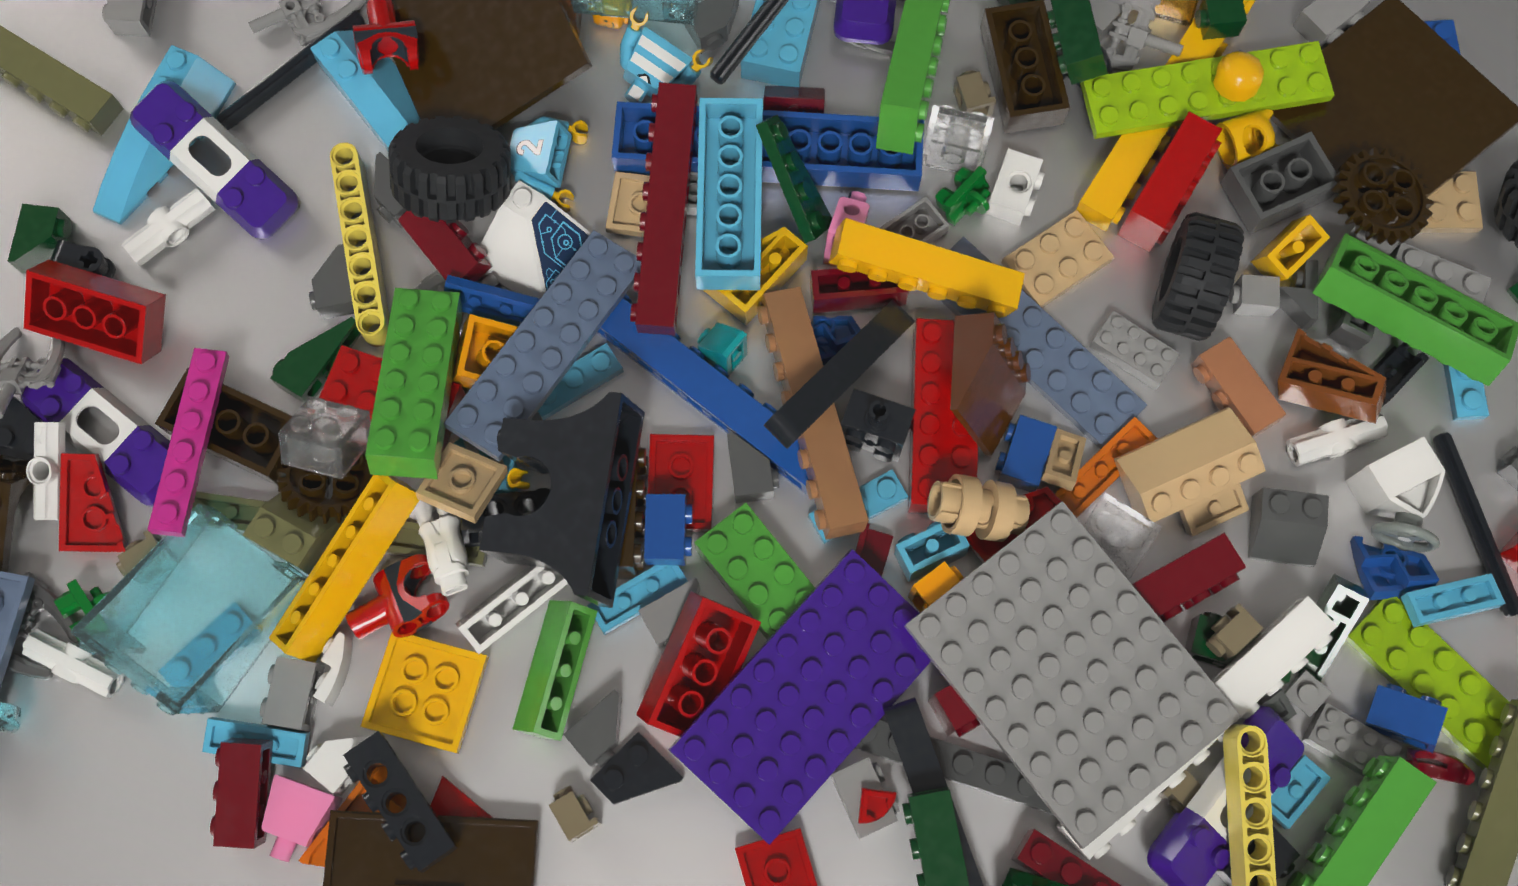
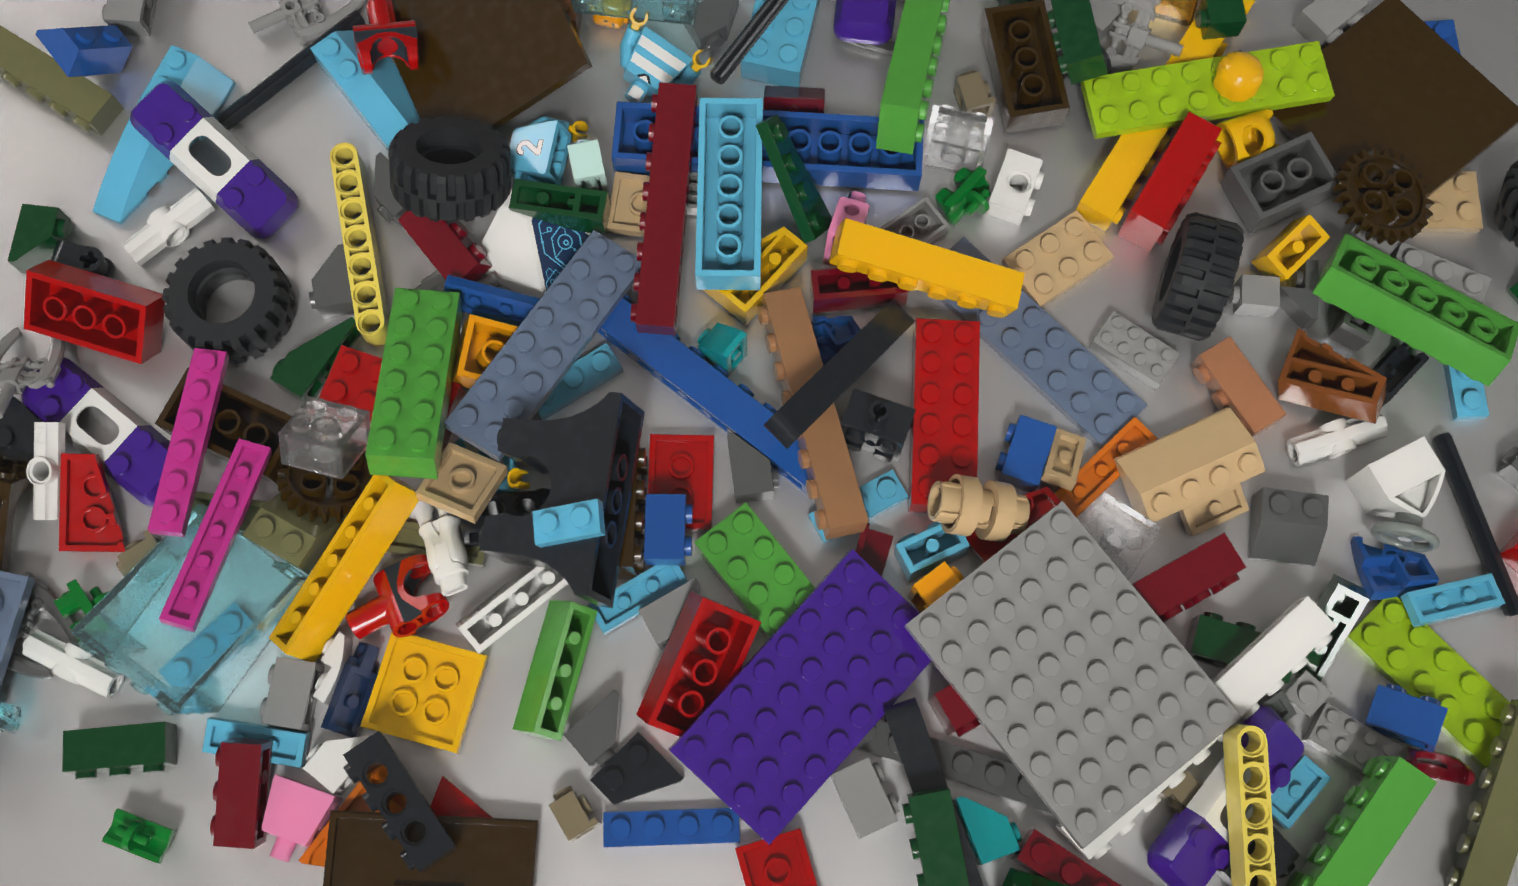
(87, 49): none -> blue slope
(119, 749): none -> dark green brick
(139, 836): none -> green hips
(209, 269): none -> black tyre
(215, 536): none -> dark pink plate
(352, 692): none -> dark blue hinge
(562, 205): none -> dark green slope
(568, 523): none -> medium azure plate
(587, 165): none -> light aqua brick
(670, 827): none -> blue plate
(874, 804): red tile -> none
(986, 378): reddish brown slope -> none
(987, 831): none -> teal slope
(1233, 633): dark tan brick -> none

